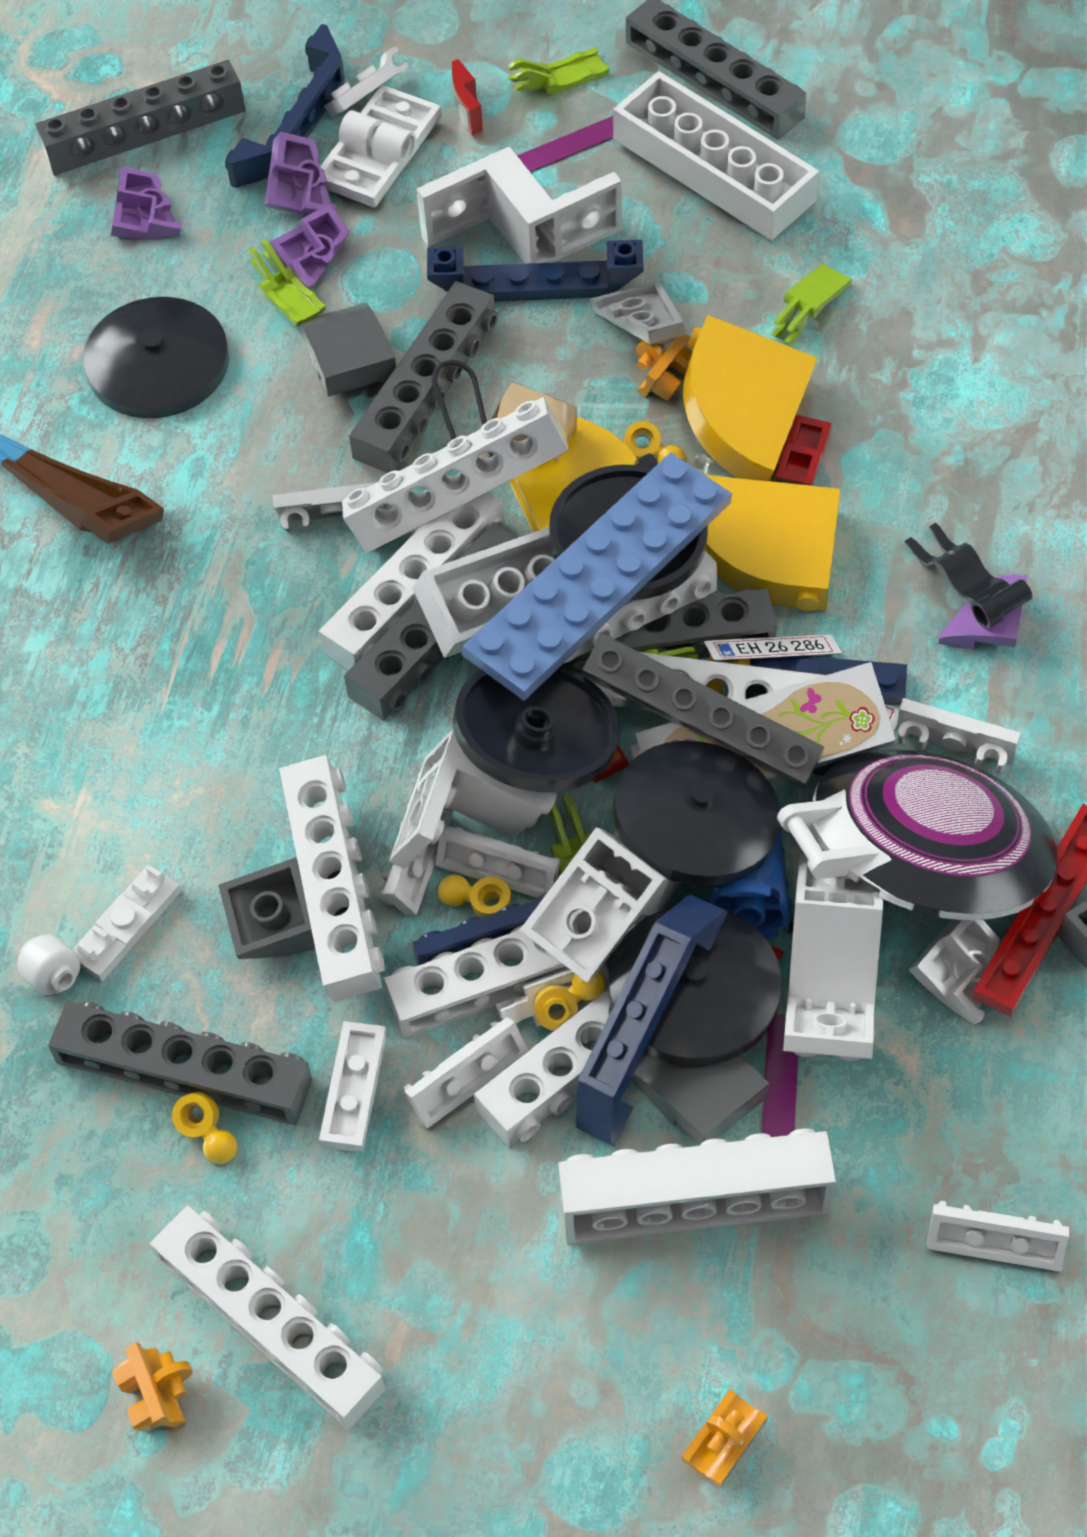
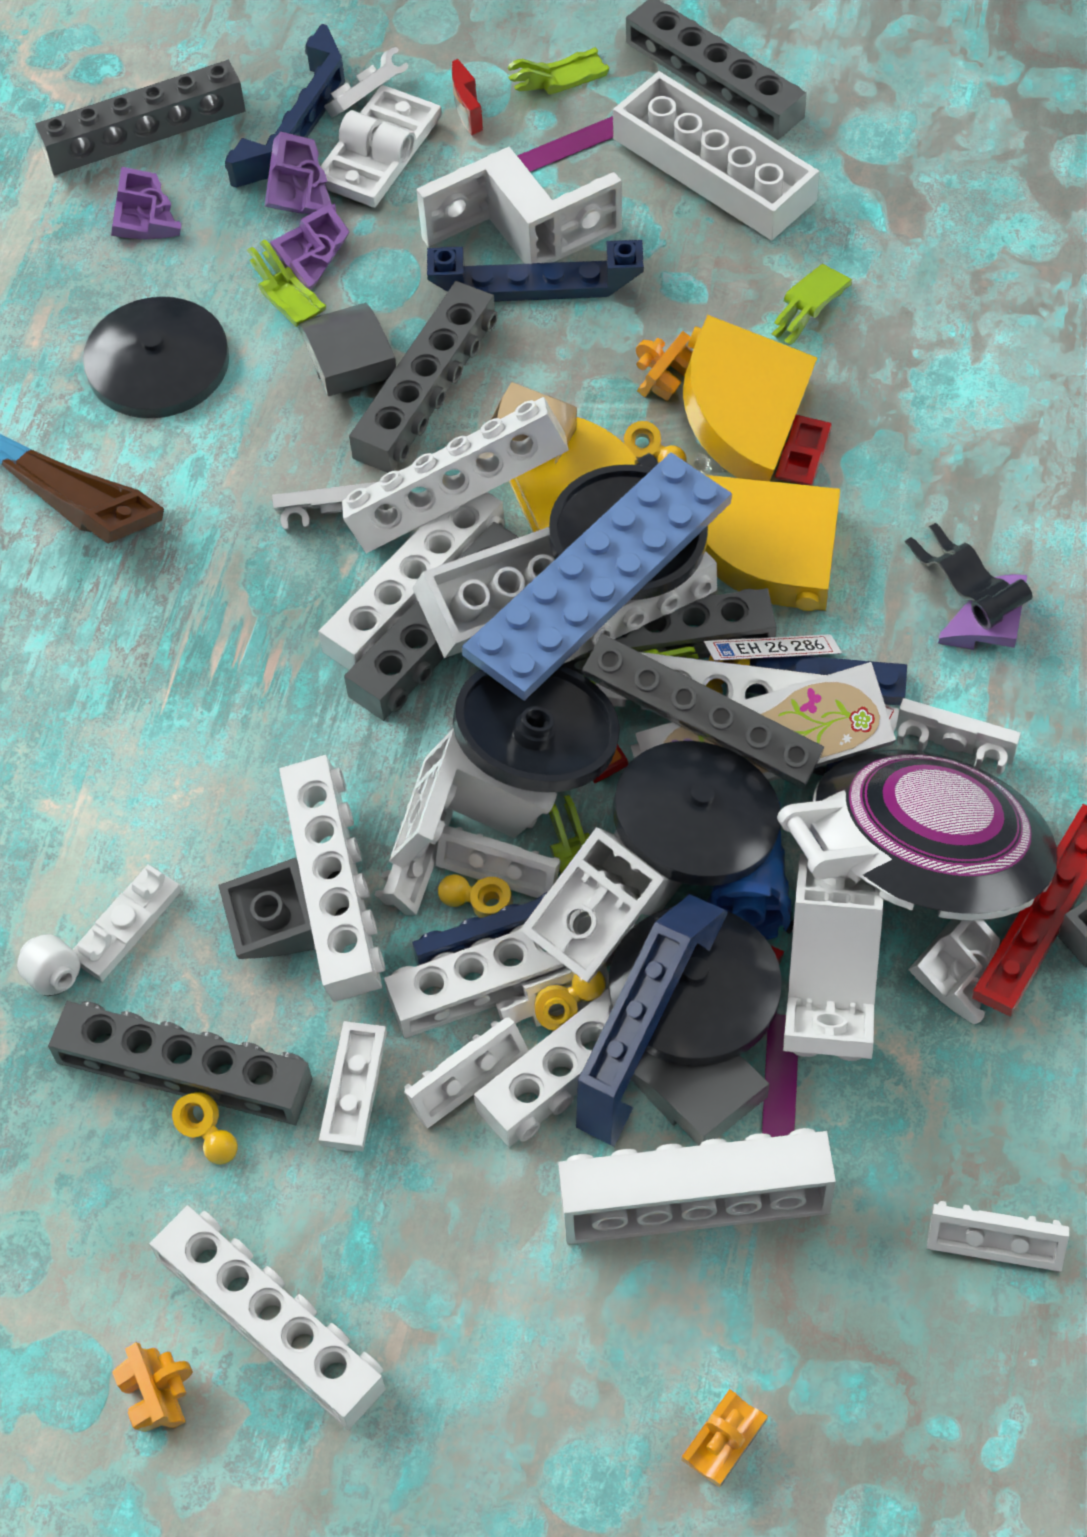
(440, 398): black piece -> none
(642, 312): light grey wing -> none

